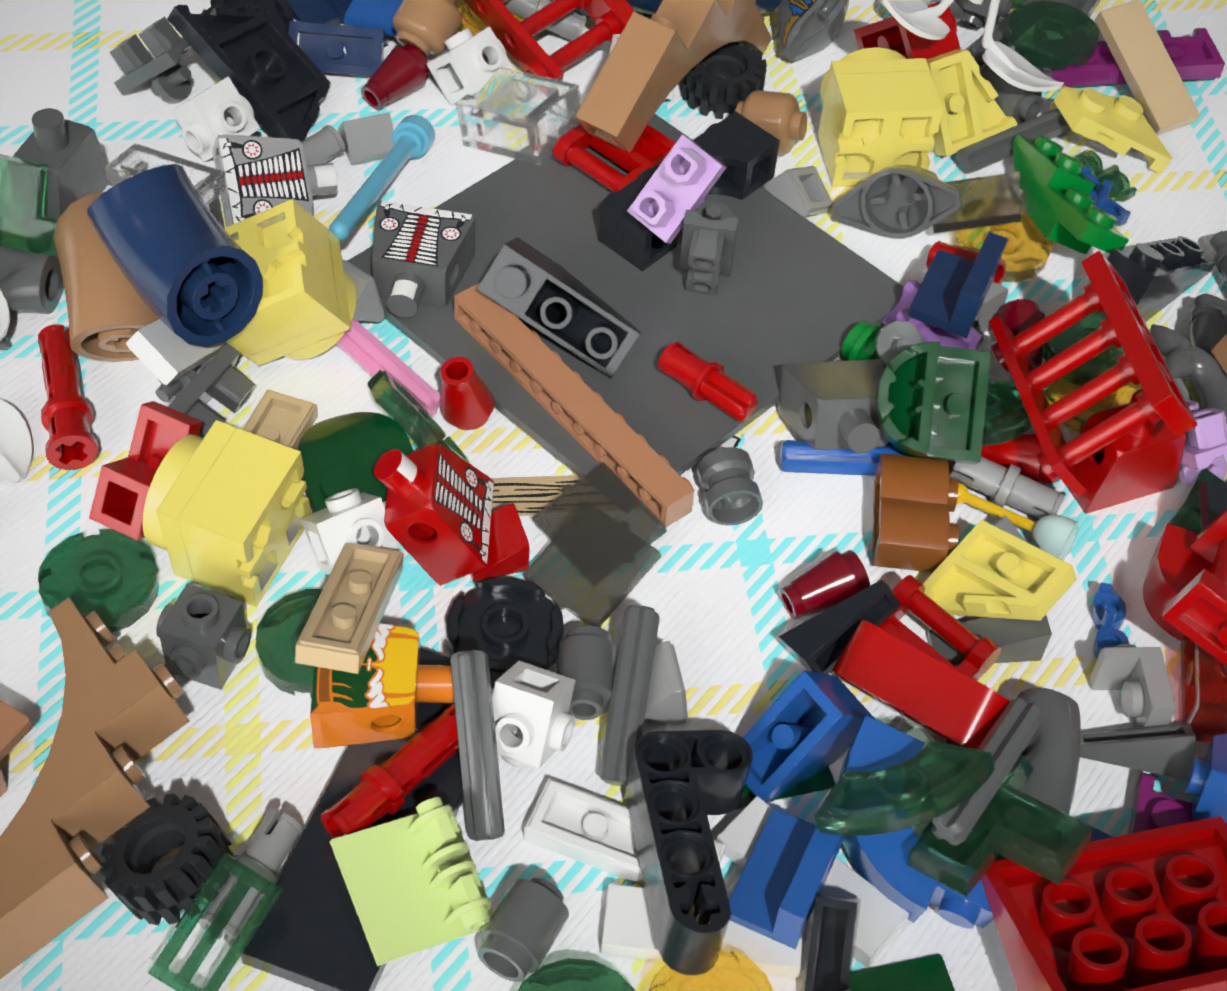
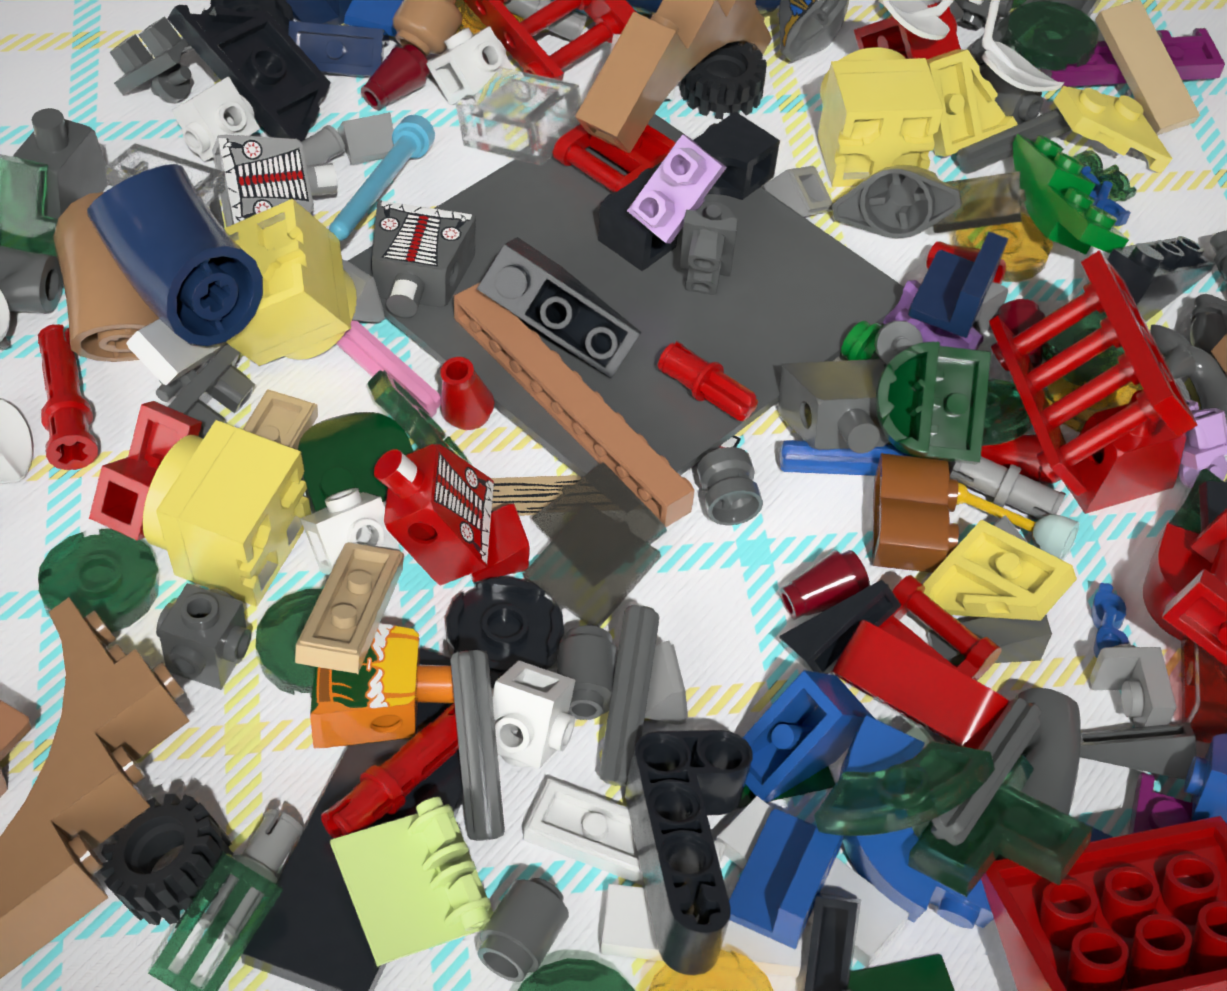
(776, 114): medium nougat head -> none

